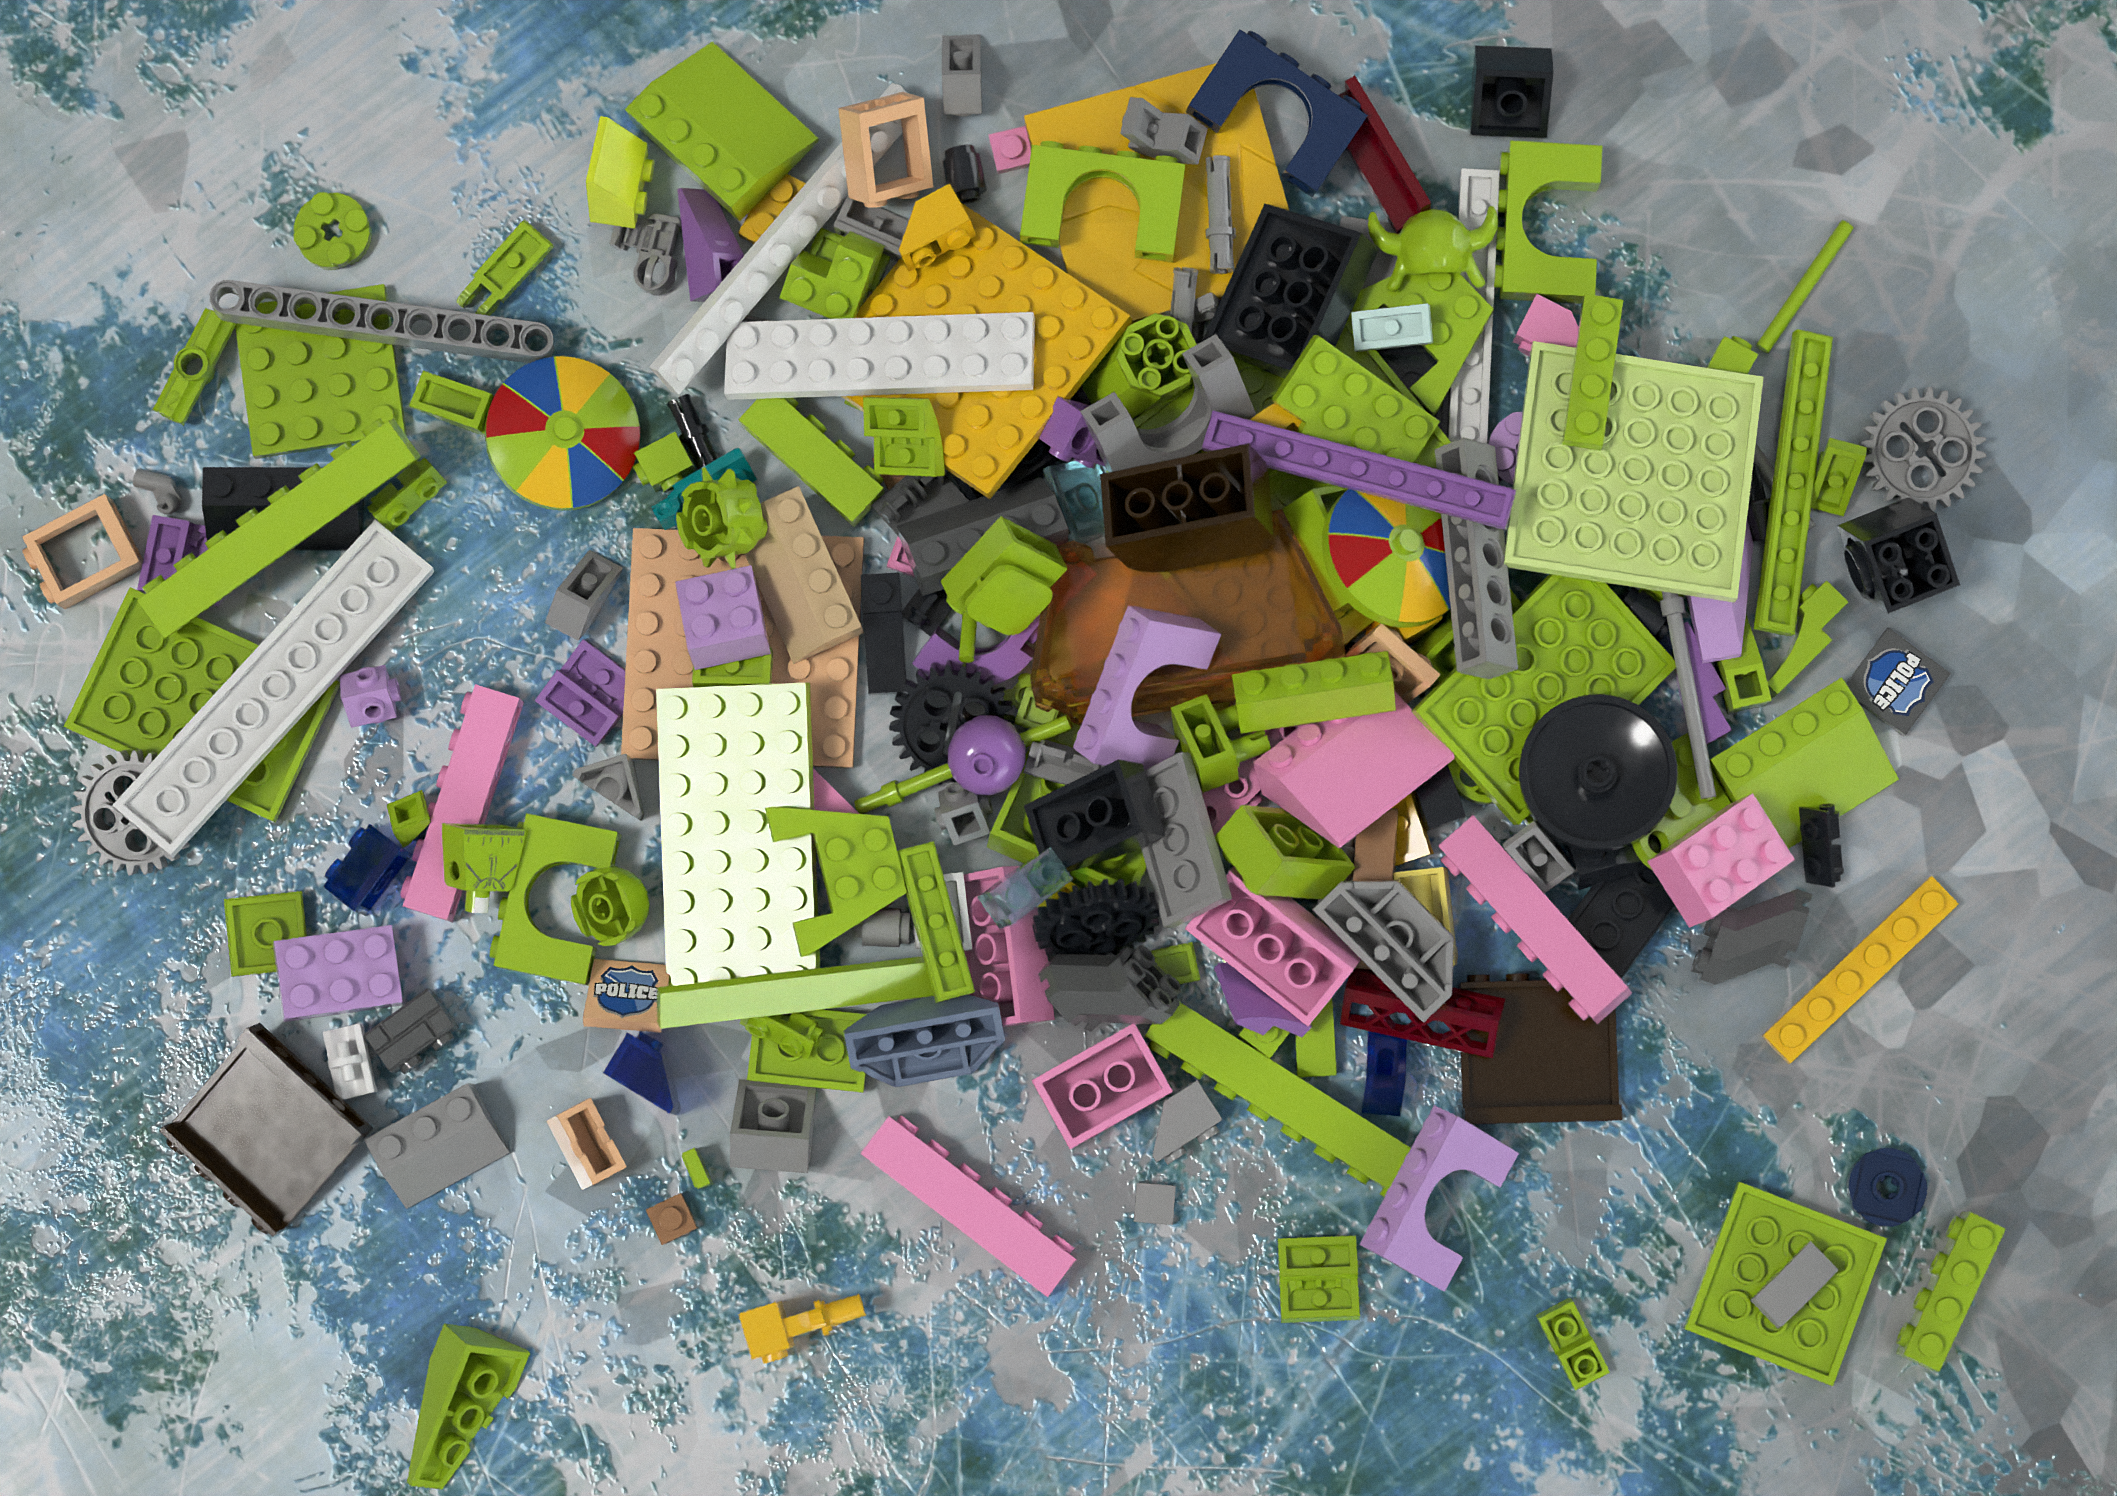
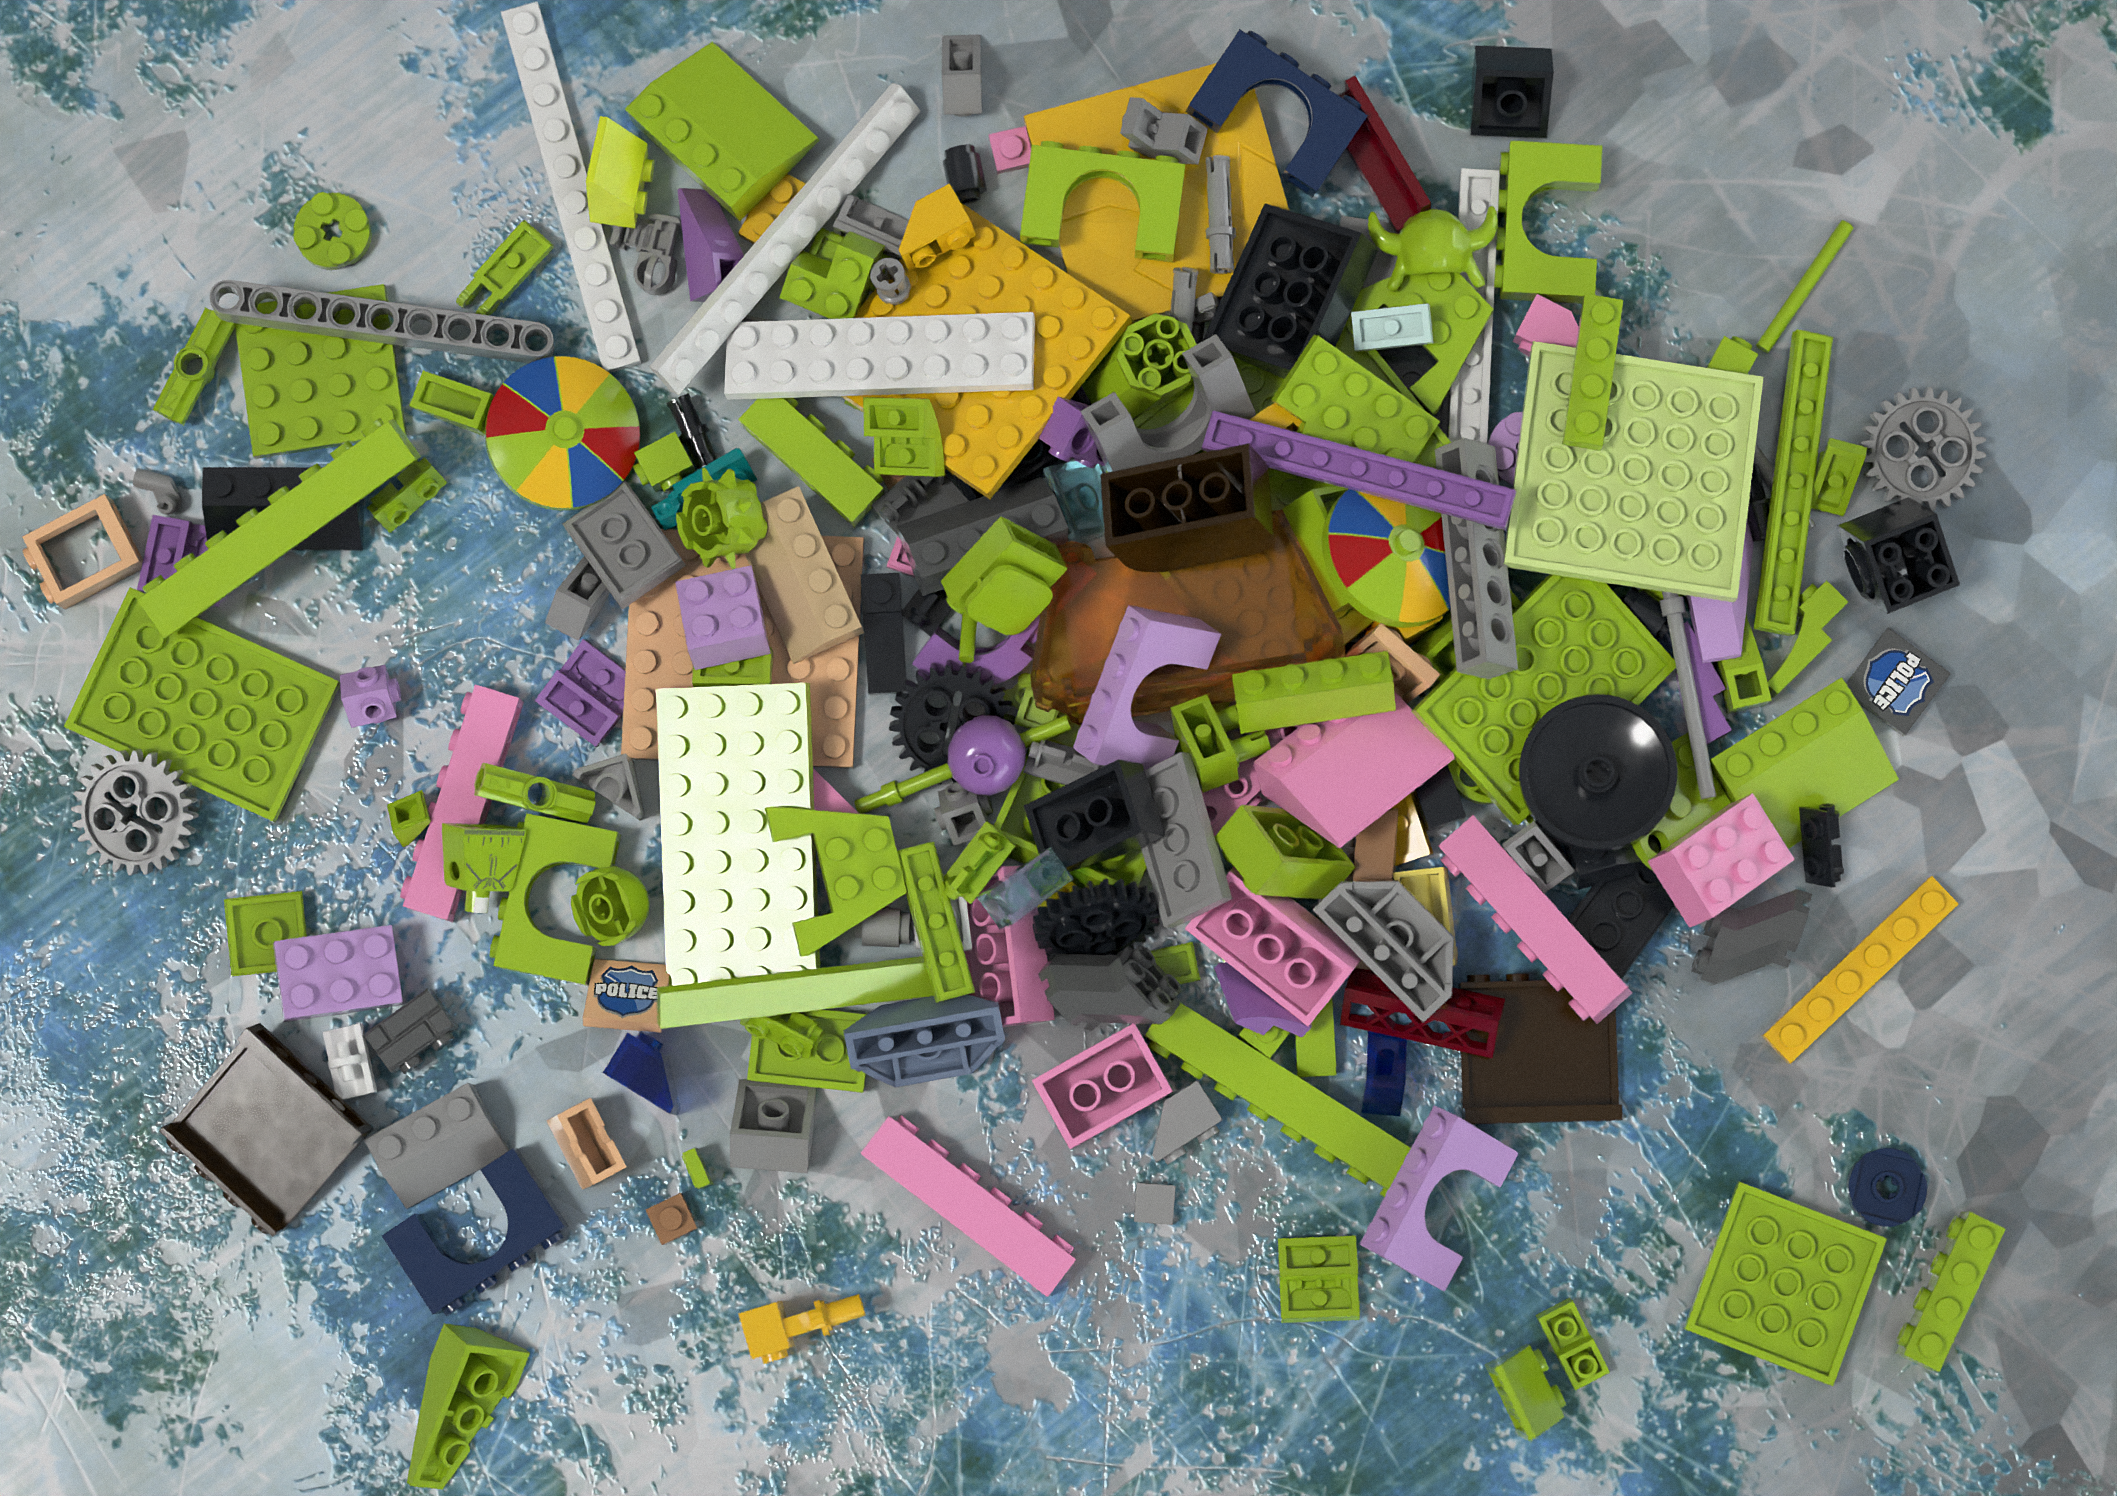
(273, 688): white plate -> none
(366, 869): clear blue slope -> none
(513, 786): none -> lime piece
(531, 1224): none -> dark blue arch
(568, 184): none -> white plate
(624, 545): none -> light grey tile
(858, 155): light nougat window -> none
(880, 280): none -> light grey bush
(977, 863): none -> lime hinge
(1526, 1392): none -> lime slope
(1794, 1285): light grey slope -> none

